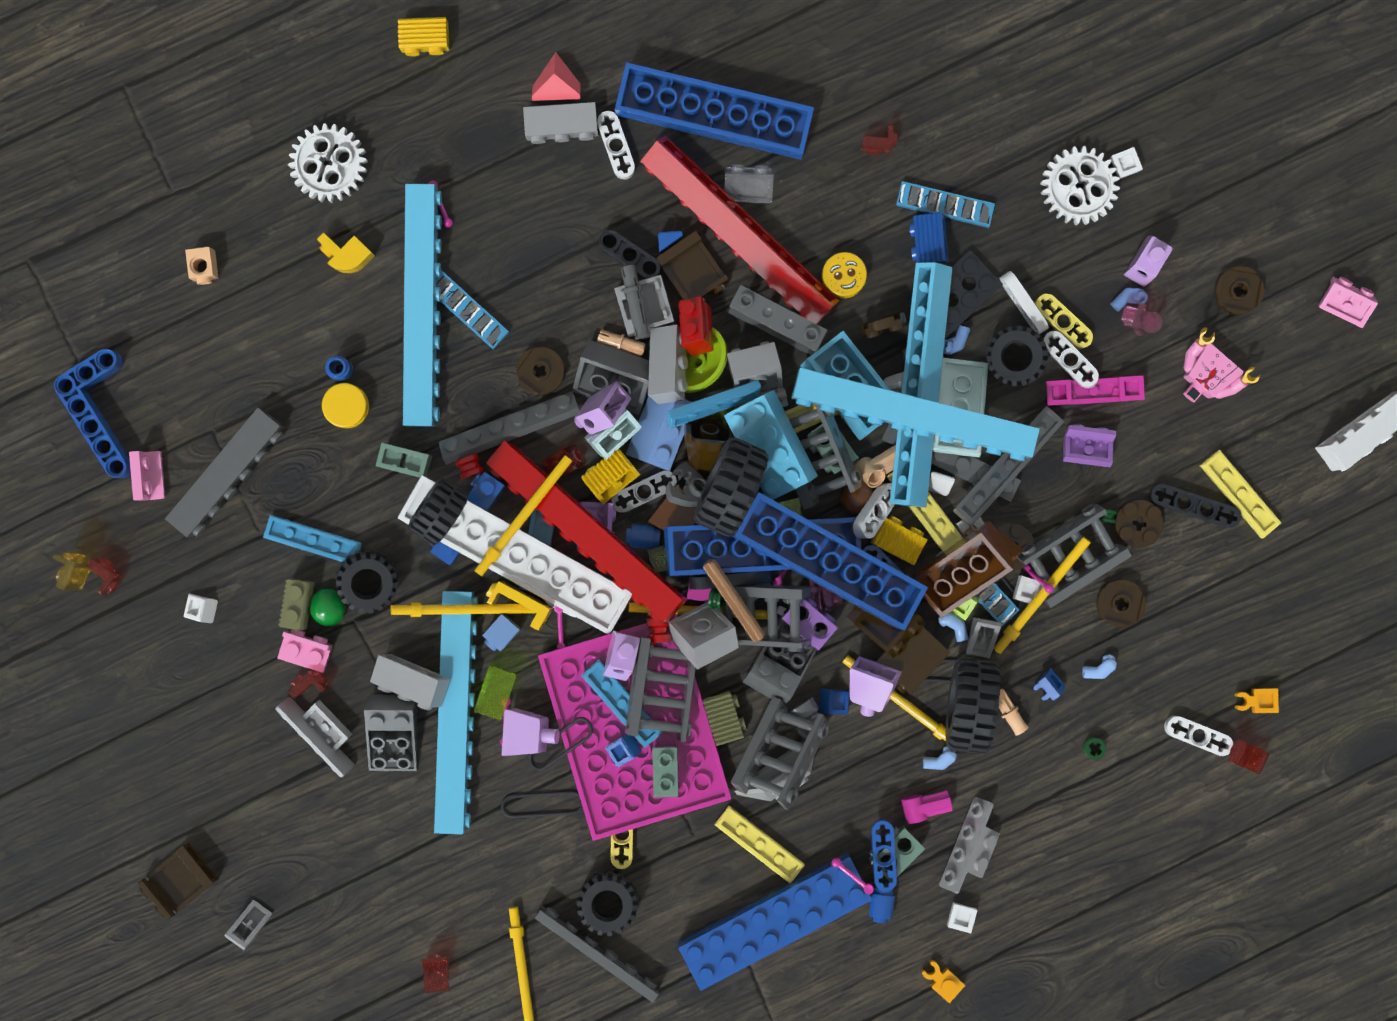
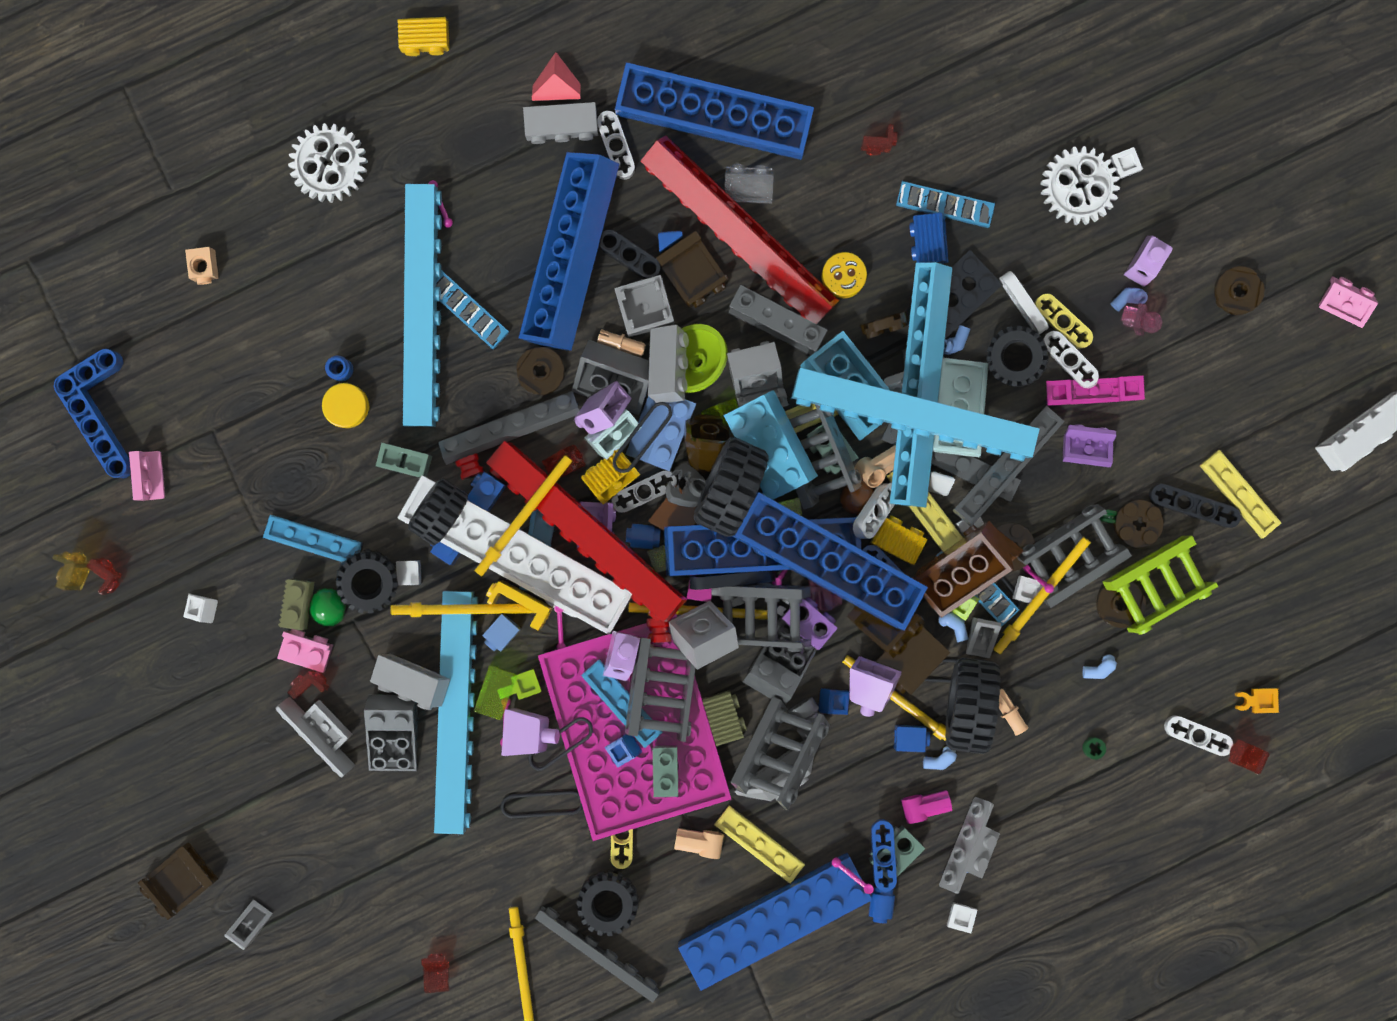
(225, 473): dark grey brick -> none
(349, 258): yellow brick -> none
(408, 572): none -> white slope
(526, 684): none -> lime plate
(569, 250): none -> blue brick
(634, 297): dark grey pin -> none
(635, 431): none -> black piece
(696, 326): red brick -> none
(705, 843): none -> light nougat piece
(713, 404): dark azure tile -> none
(716, 600): dark green bush -> none
(733, 600): medium nougat axle -> none
(911, 738): none -> blue brick
(944, 982): light orange plate -> none
(1051, 684): blue tile -> none
(1140, 571): none -> lime fence
(1212, 371): bright pink torso -> none

